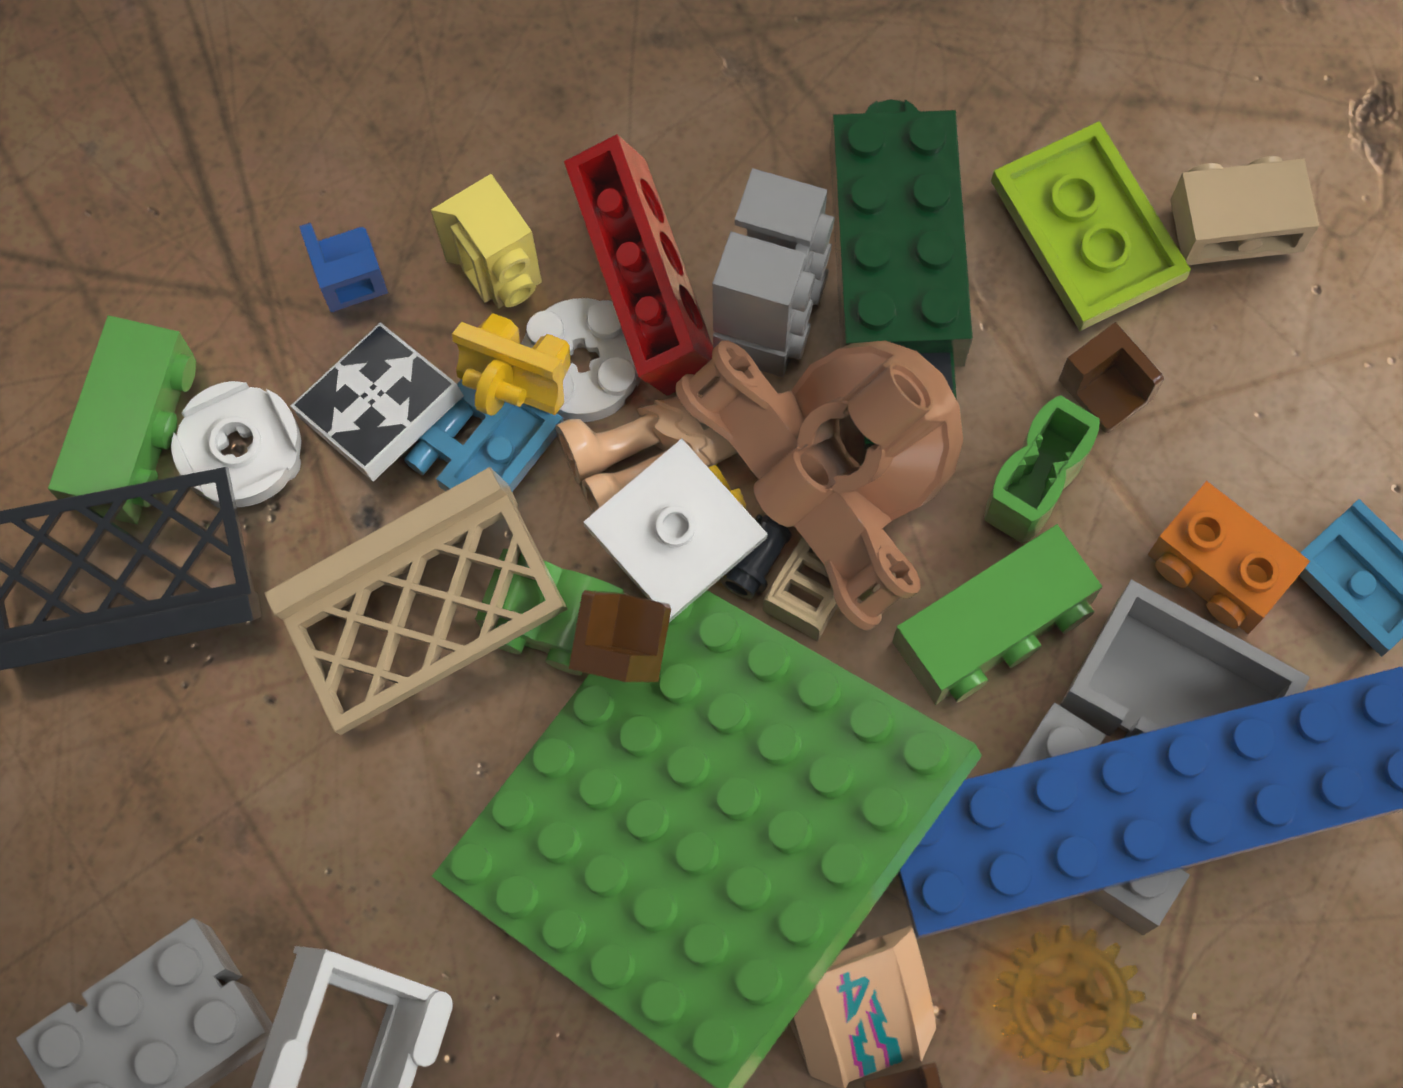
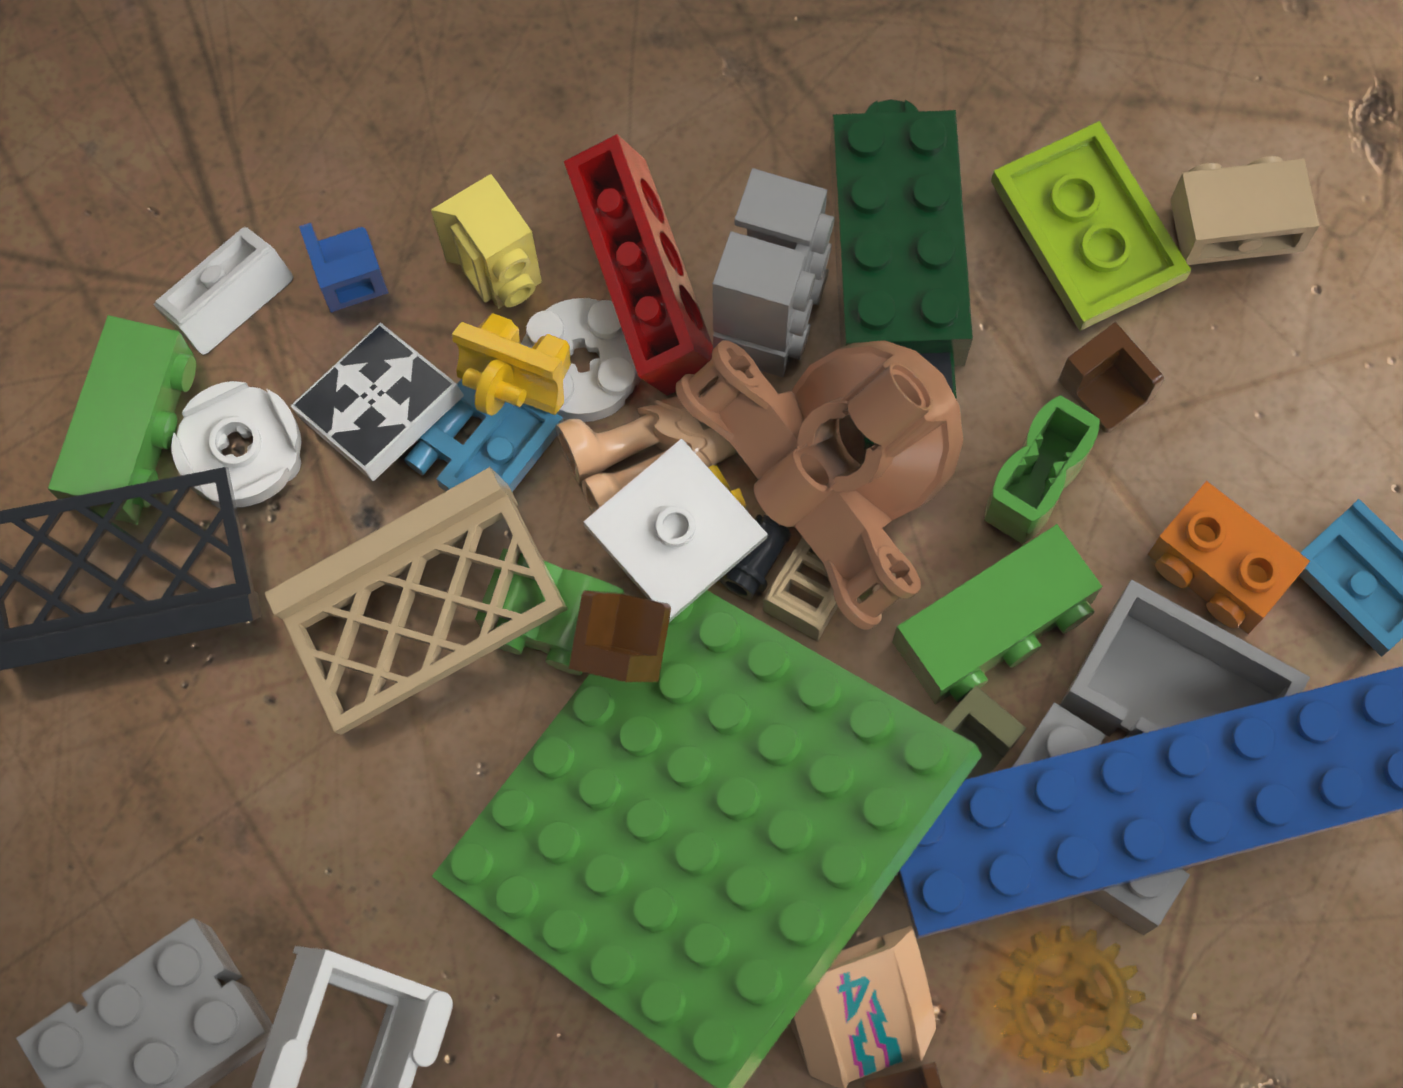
(224, 290): none -> white slope
(987, 726): none -> olive panel

